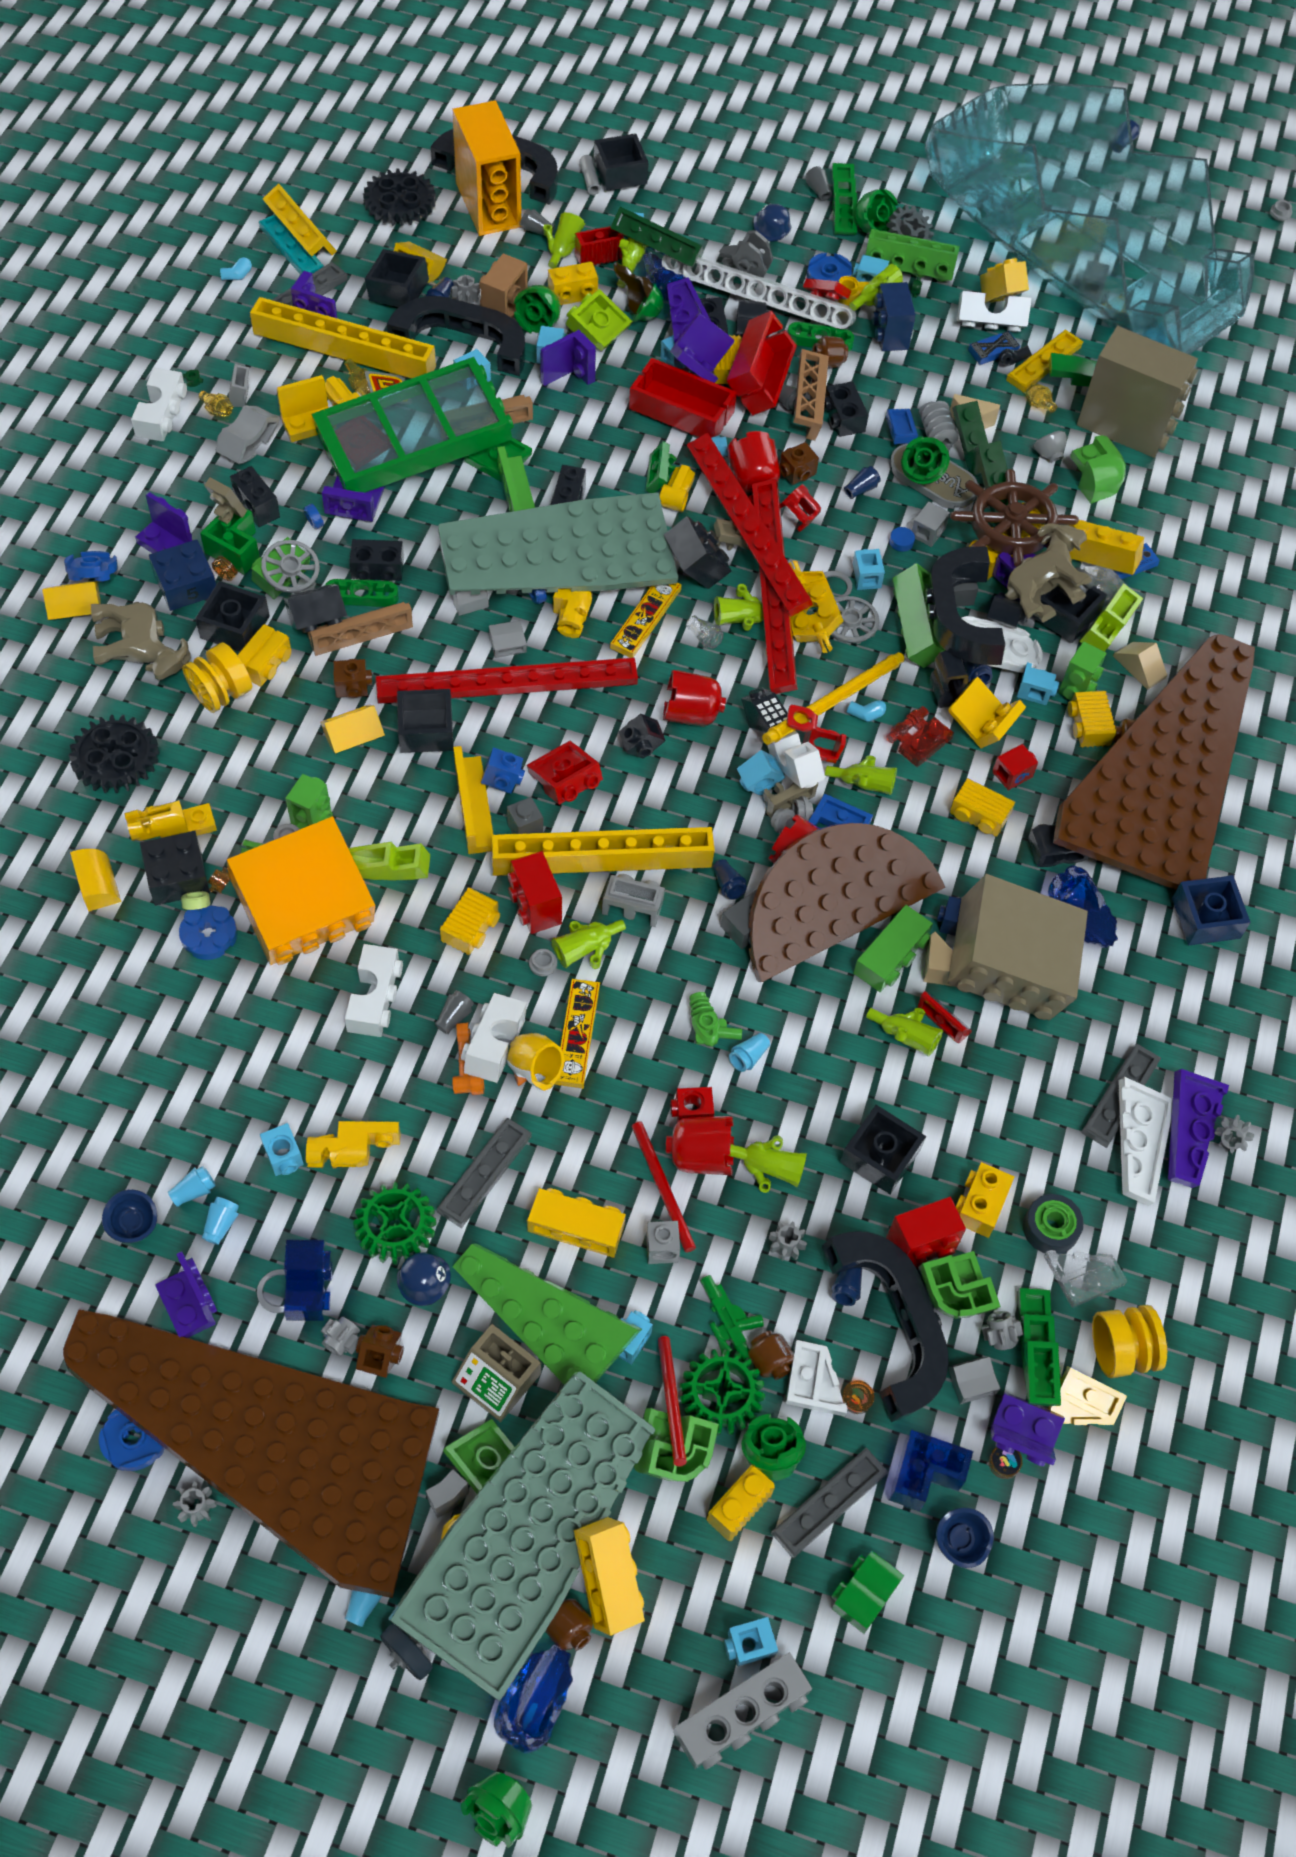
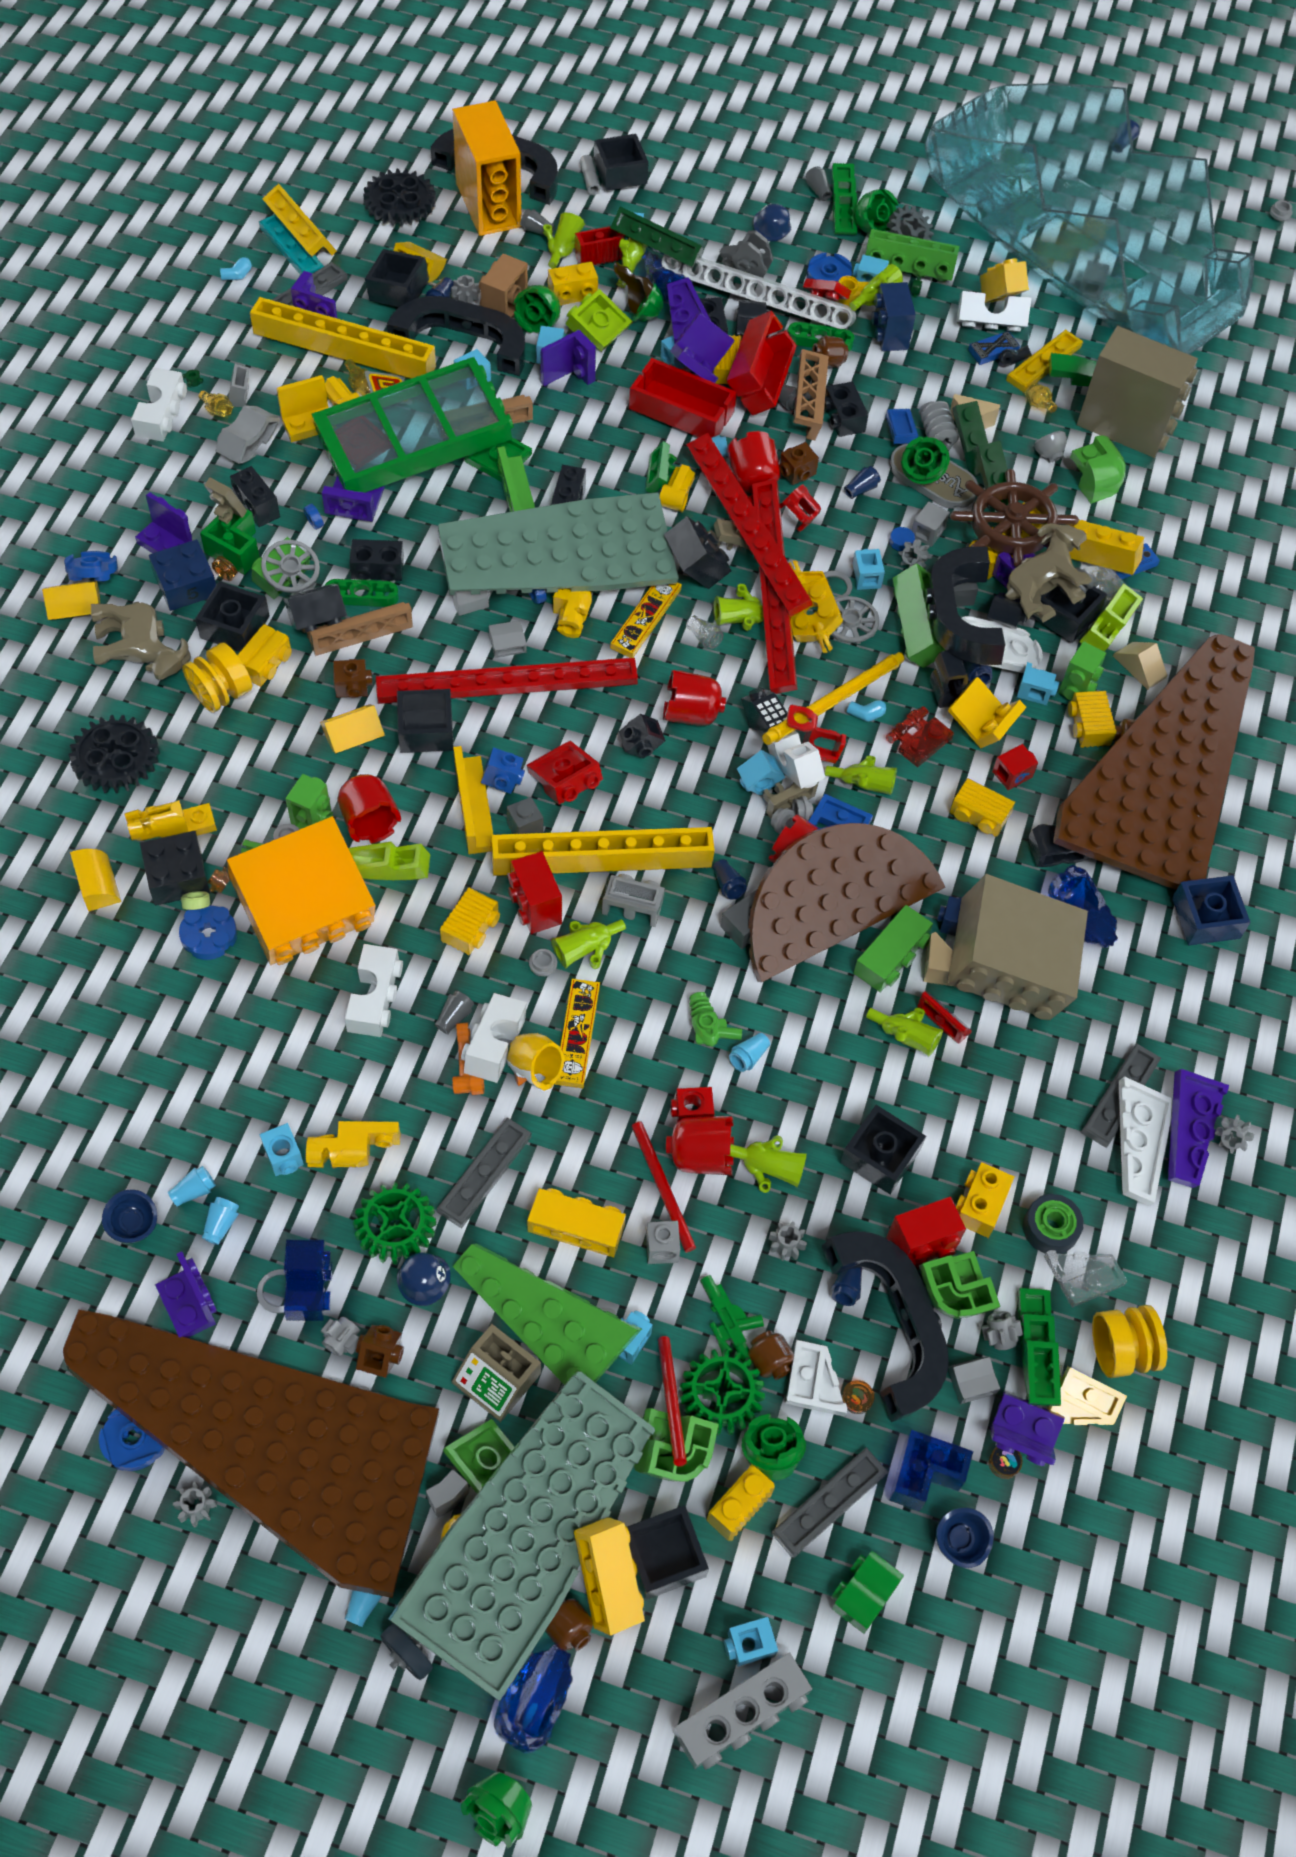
(368, 808): none -> red cylinder
(666, 1552): none -> black piece
(921, 551): none -> light grey gear

